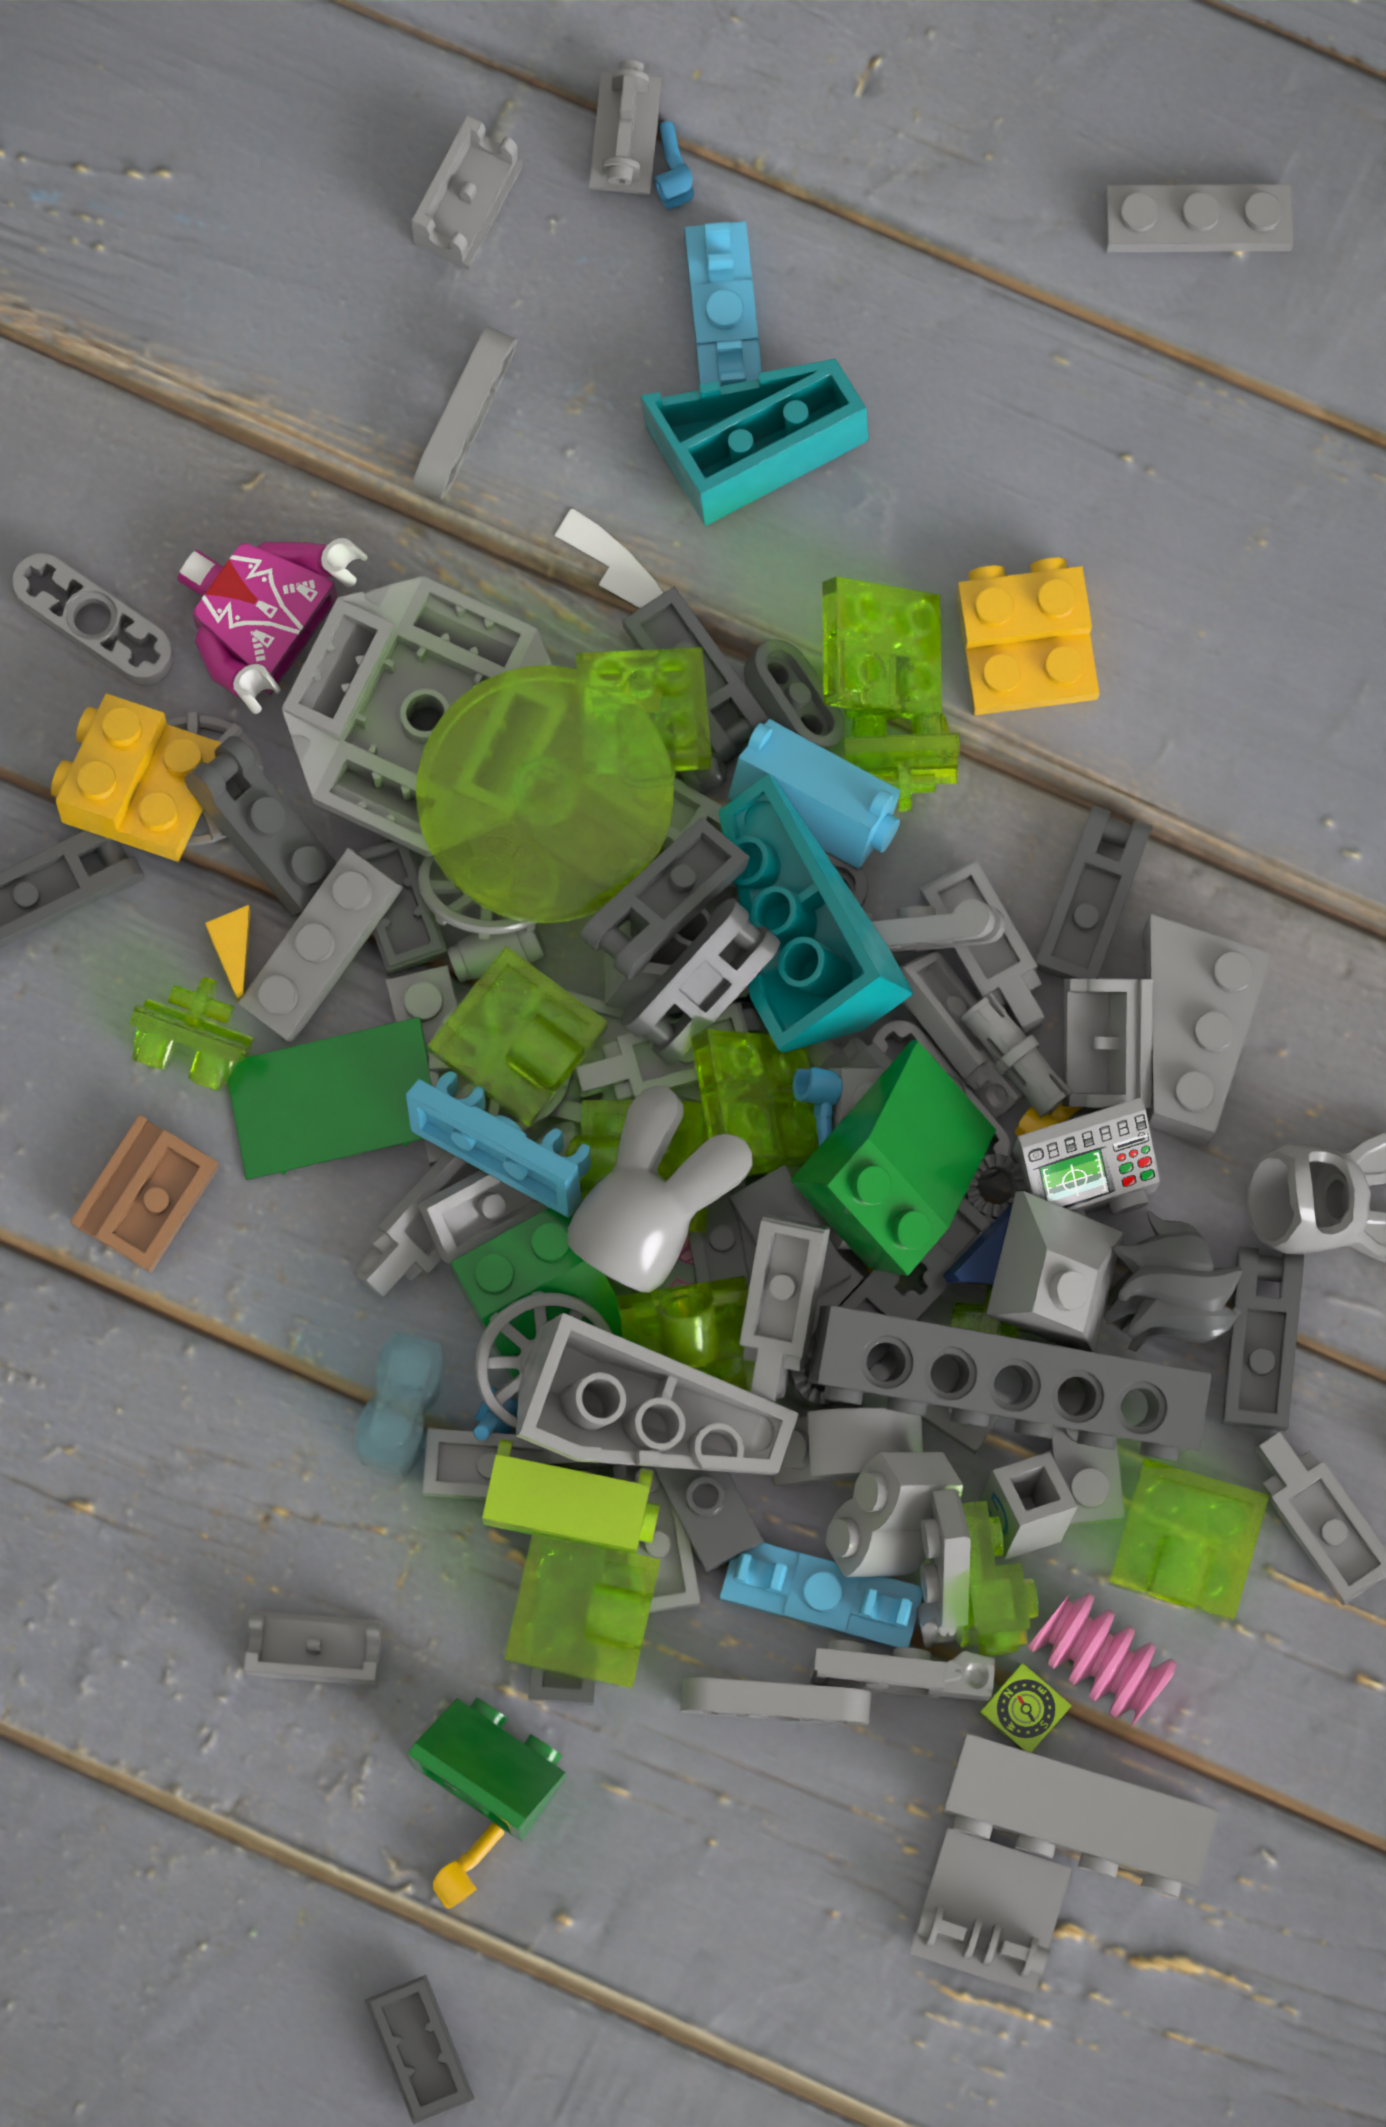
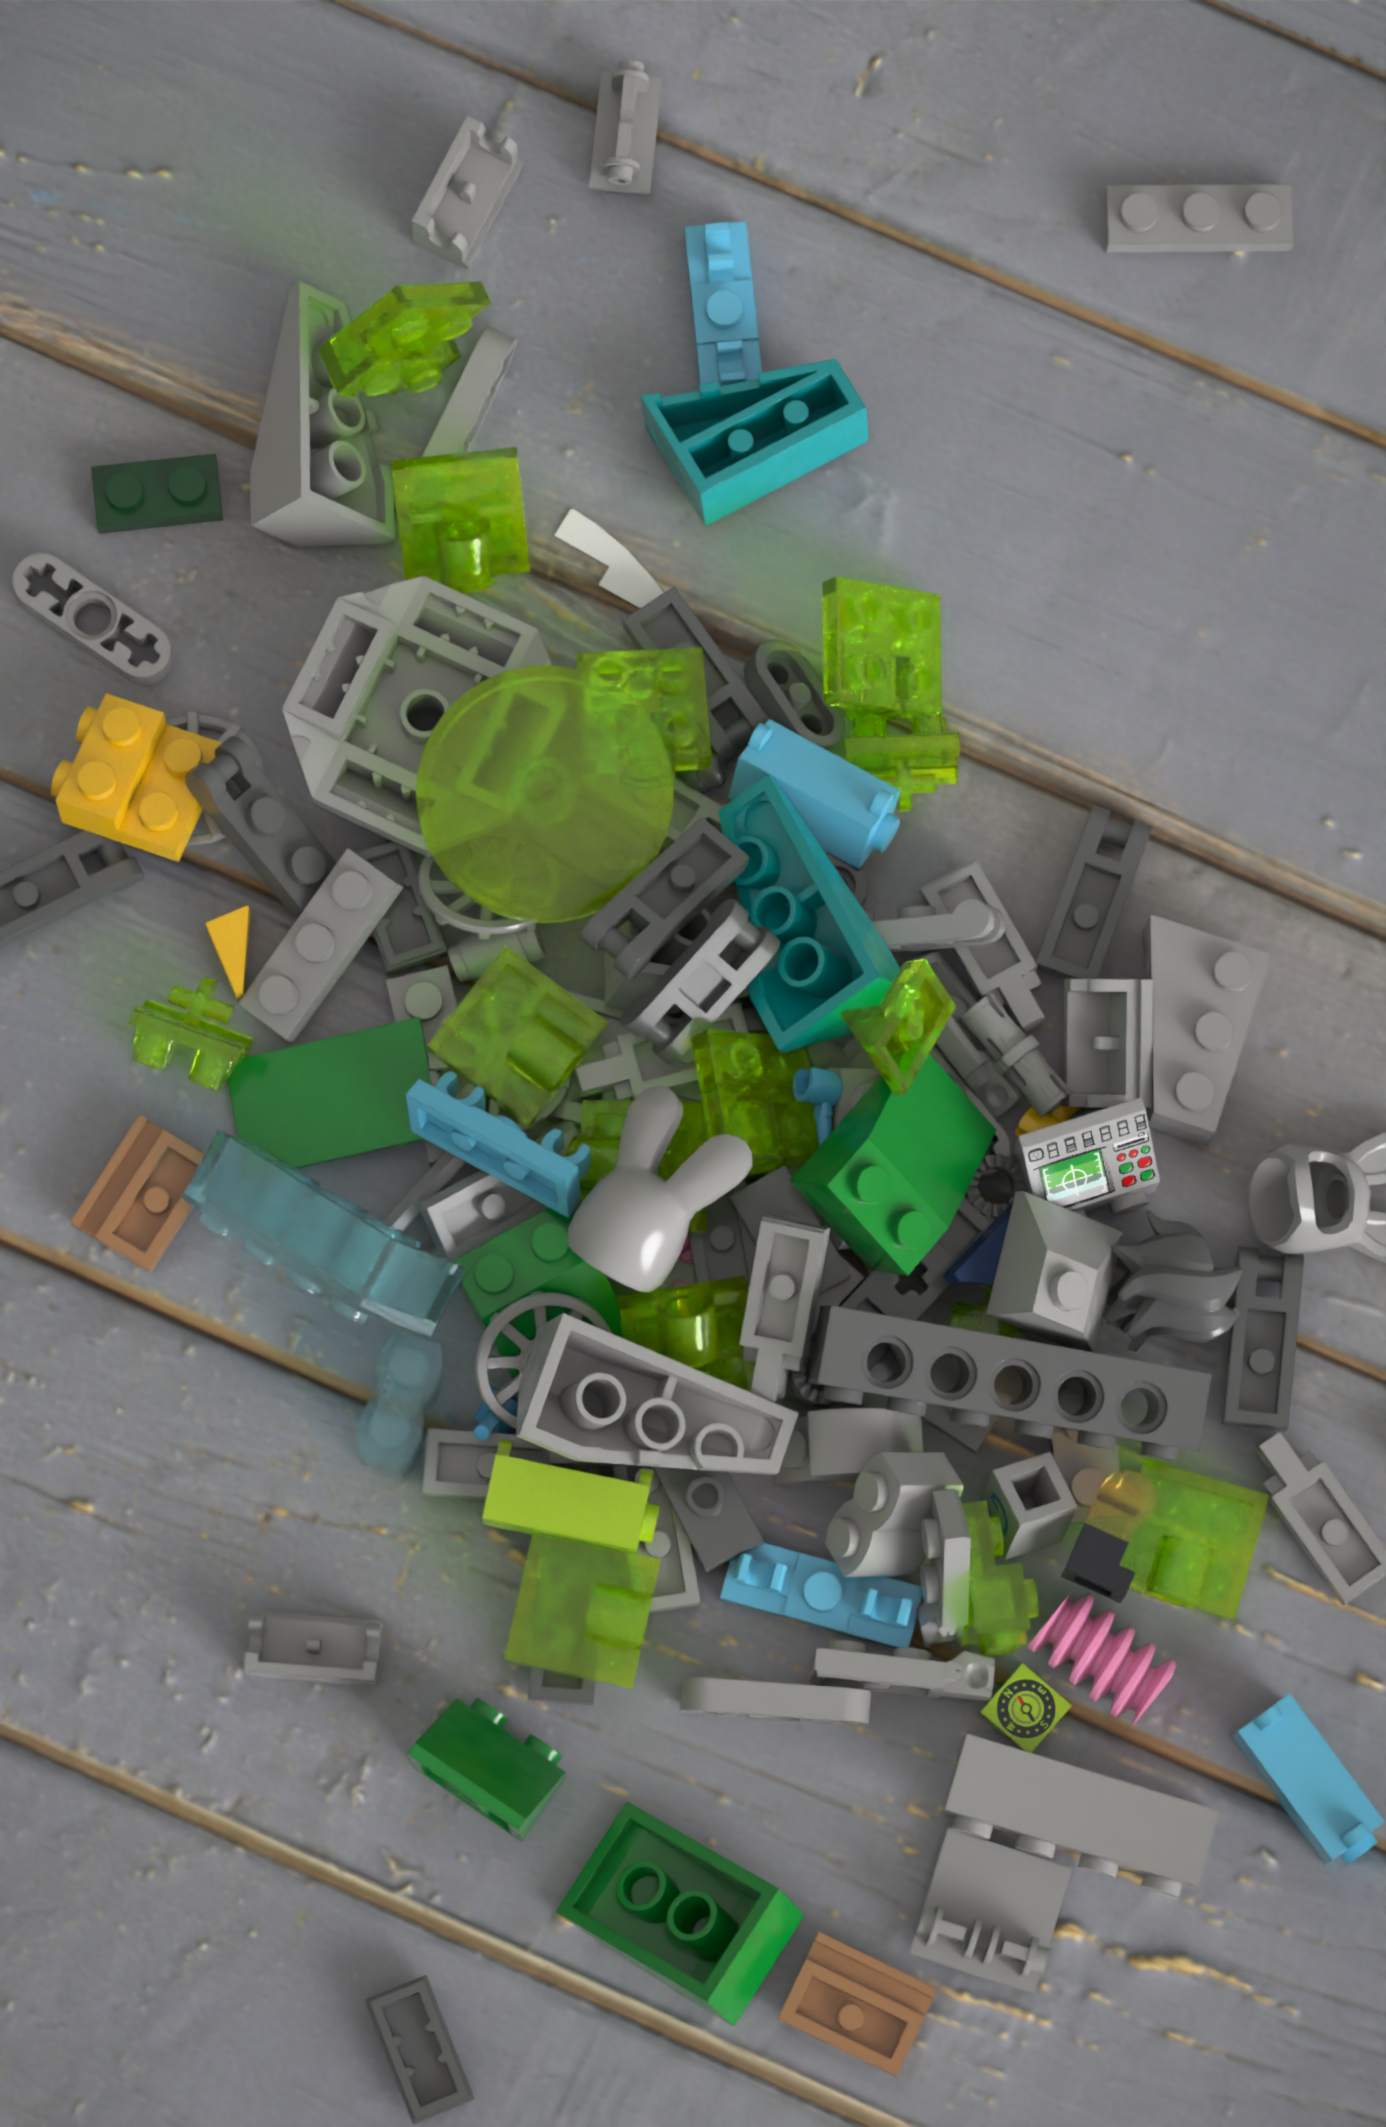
(157, 493): none -> dark green plate
(263, 608): dark pink torso -> none
(314, 448): none -> light grey wedge
(320, 1237): none -> clear light blue wedge
(403, 339): none -> clear neon green plate
(452, 1882): yellow hand -> none
(461, 517): none -> clear neon green plate
(675, 184): dark azure hand -> none
(681, 1912): none -> green slope
(857, 2004): none -> medium nougat plate
(904, 1025): none -> clear neon green slope
(1027, 637): yellow plate -> none
(1117, 1512): none -> leg
(1309, 1781): none -> medium azure brick

